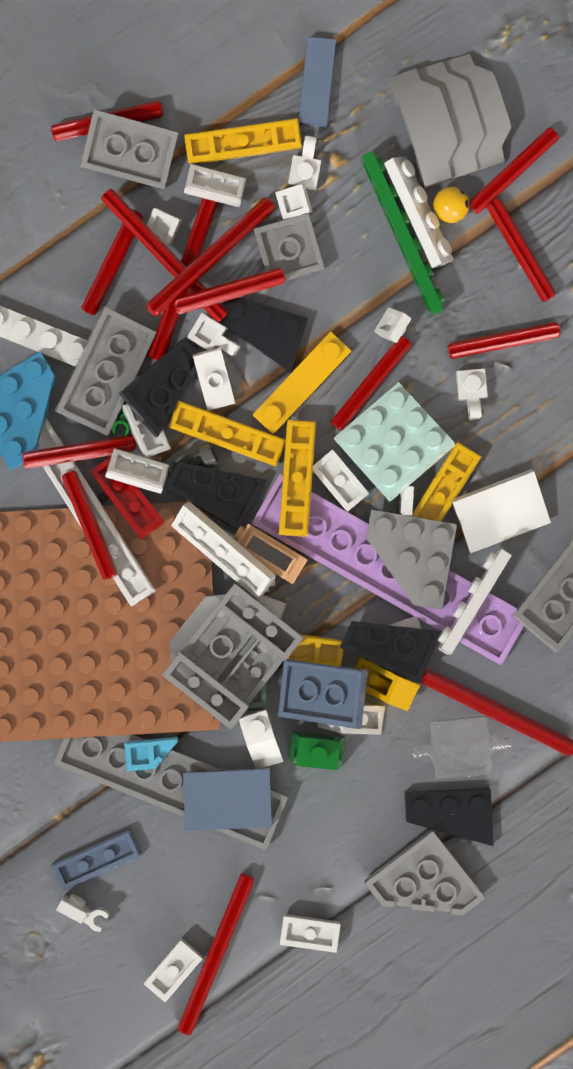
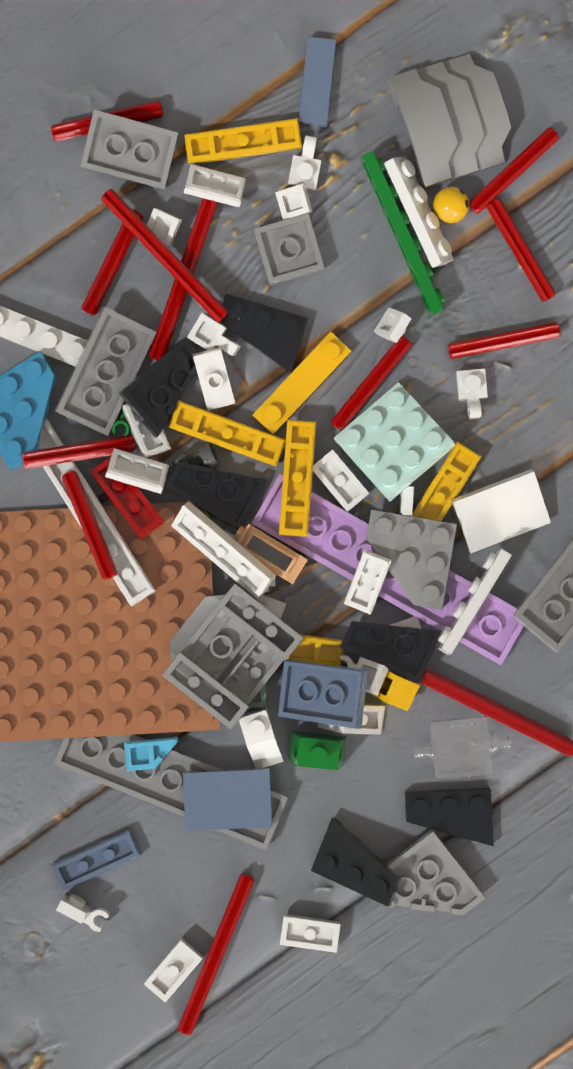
(210, 256): red axle -> none
(229, 290): red axle -> none
(354, 866): none -> black wing
(367, 581): none -> white plate
(375, 676): none -> white plate

